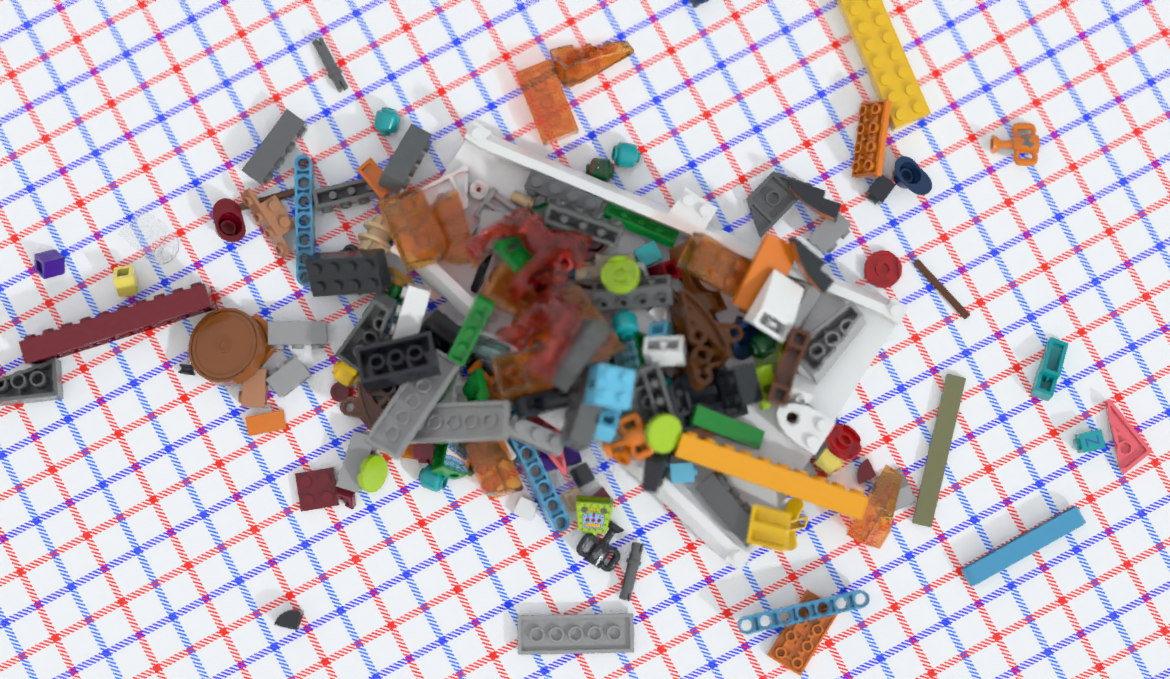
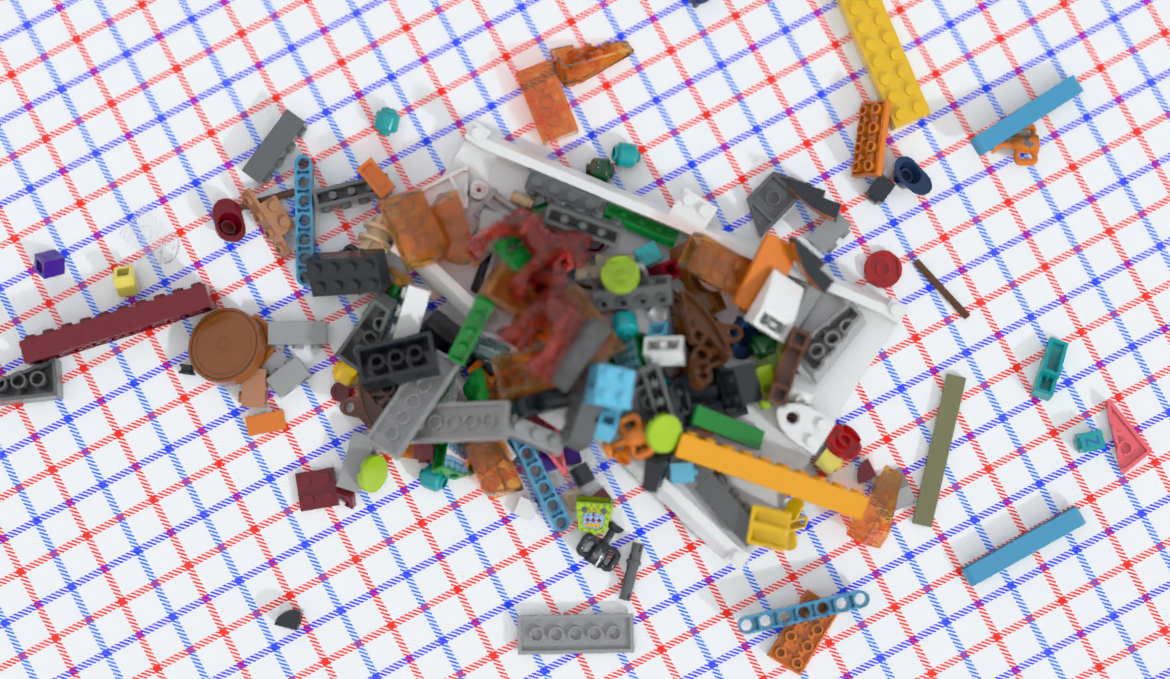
(333, 71): dark grey pin -> none
(405, 159): dark grey brick -> none
(1026, 115): none -> dark azure beam

